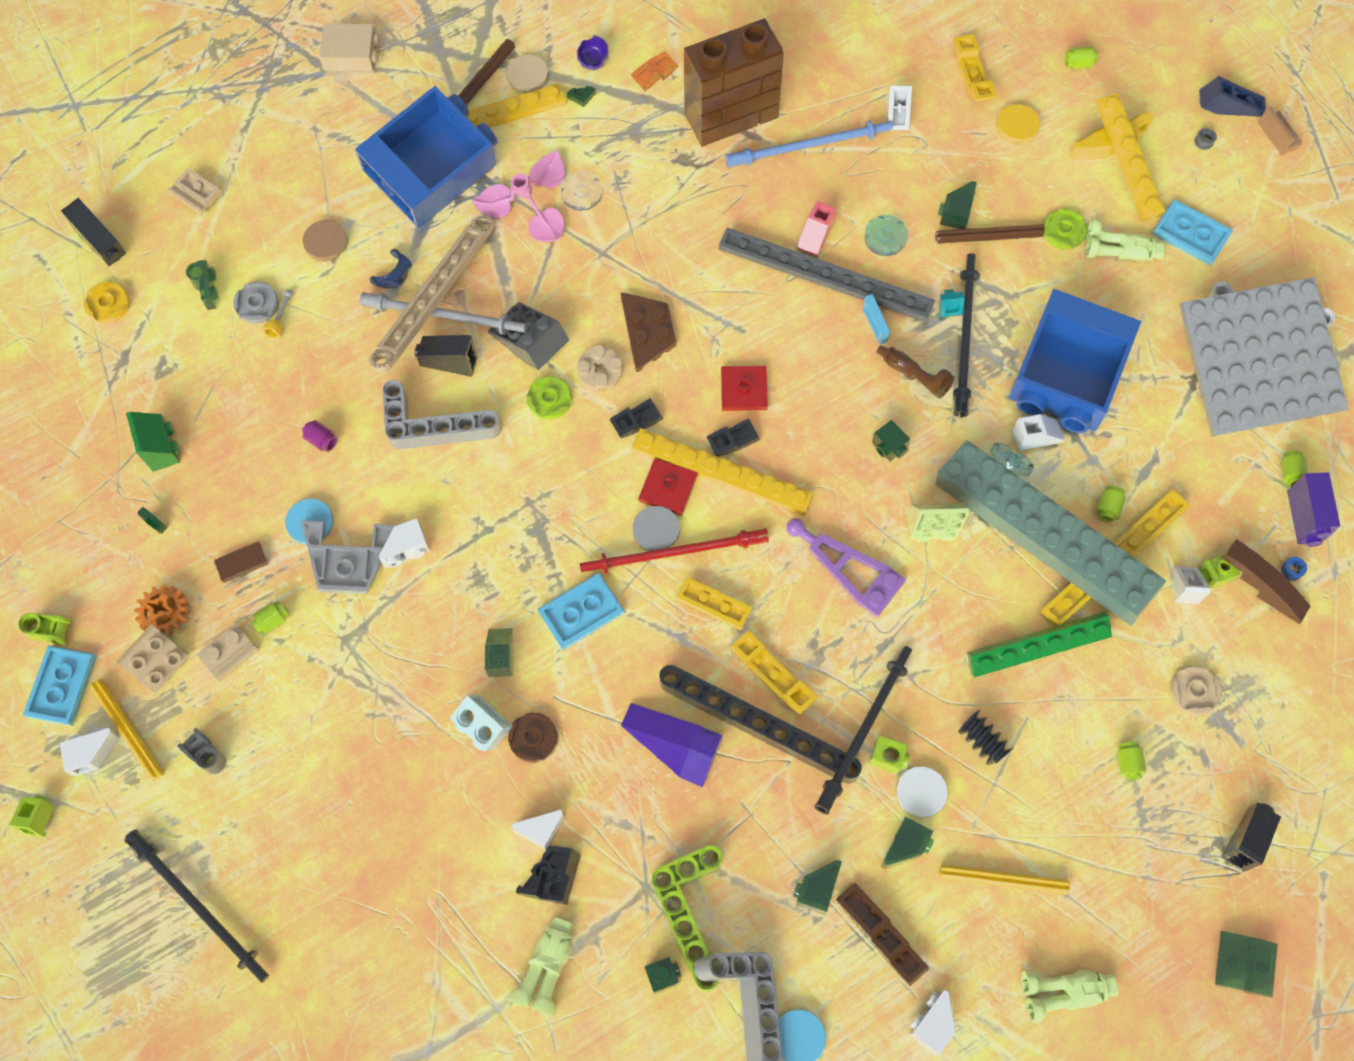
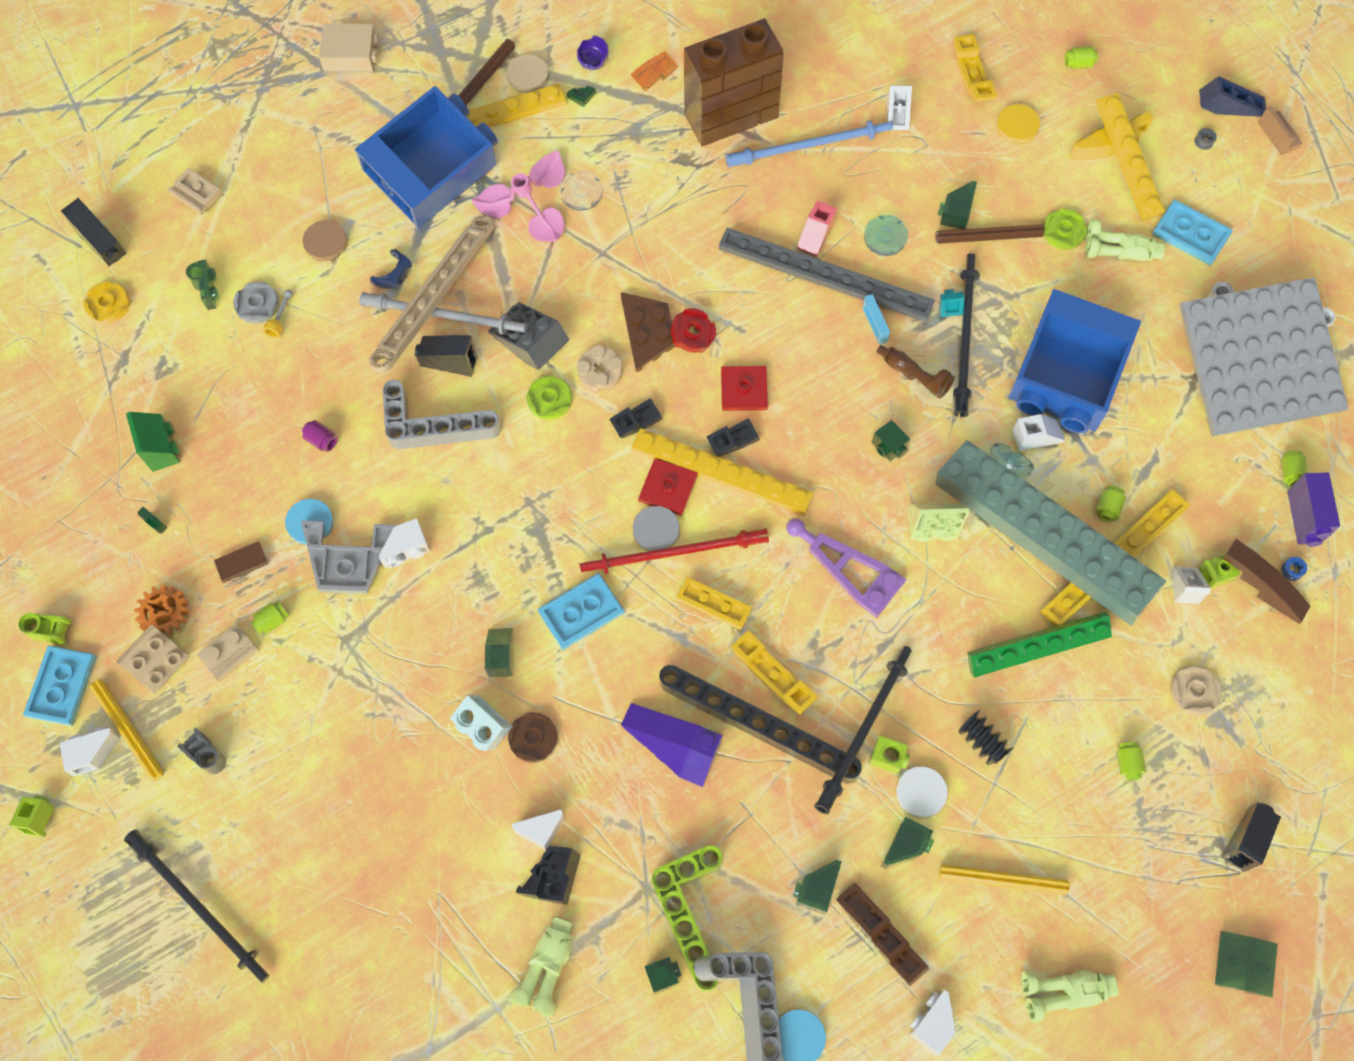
(692, 342): none -> red plate

